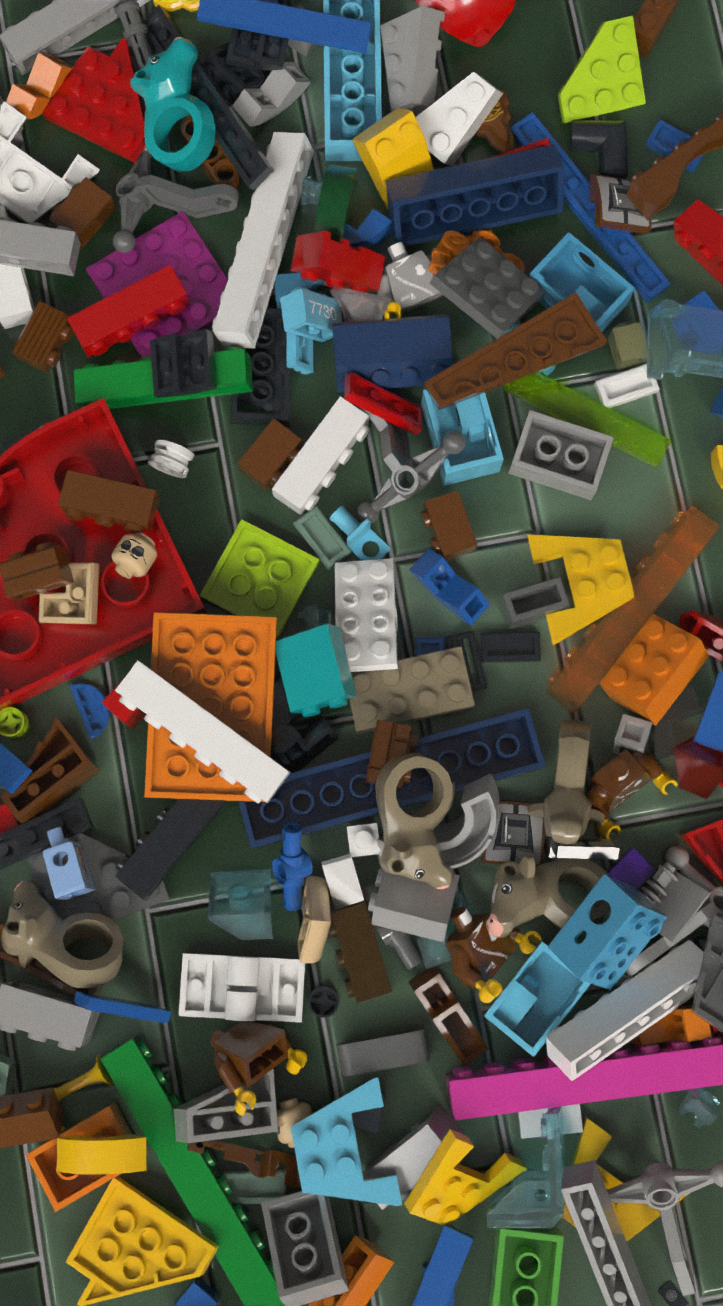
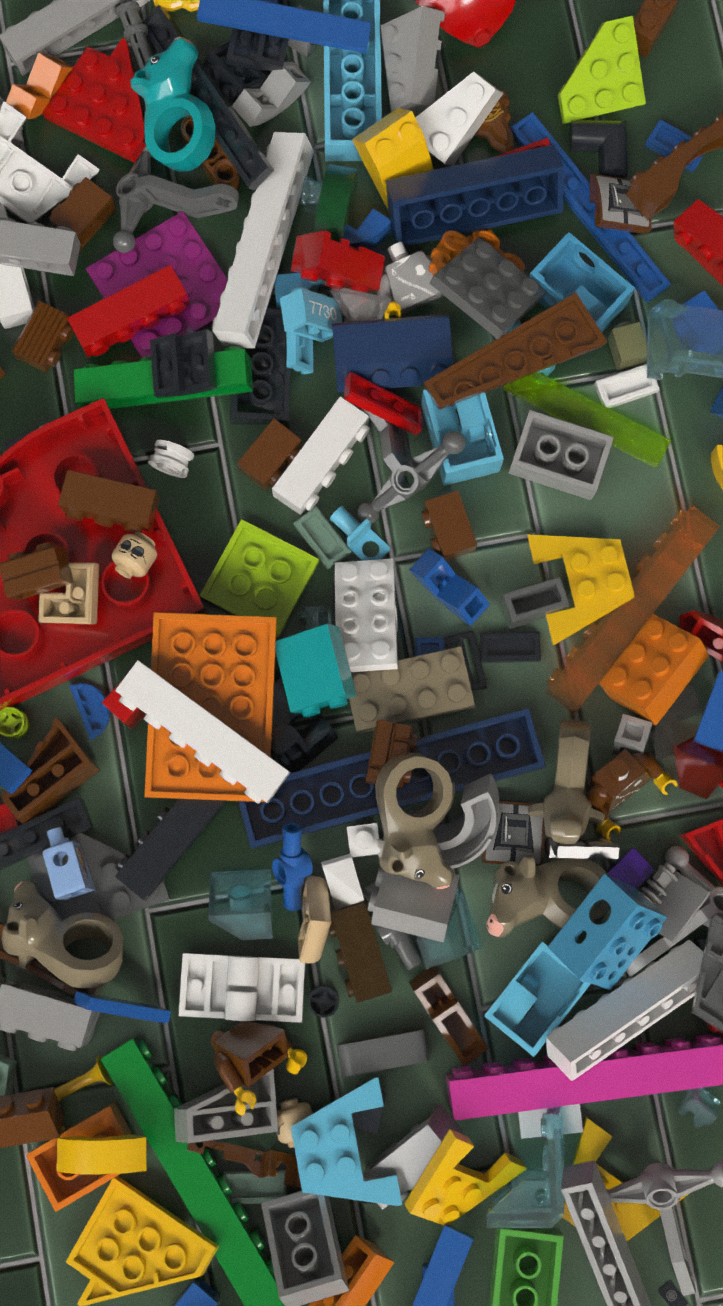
(479, 955): reddish brown torso -> none
(677, 1025): orange brick -> none

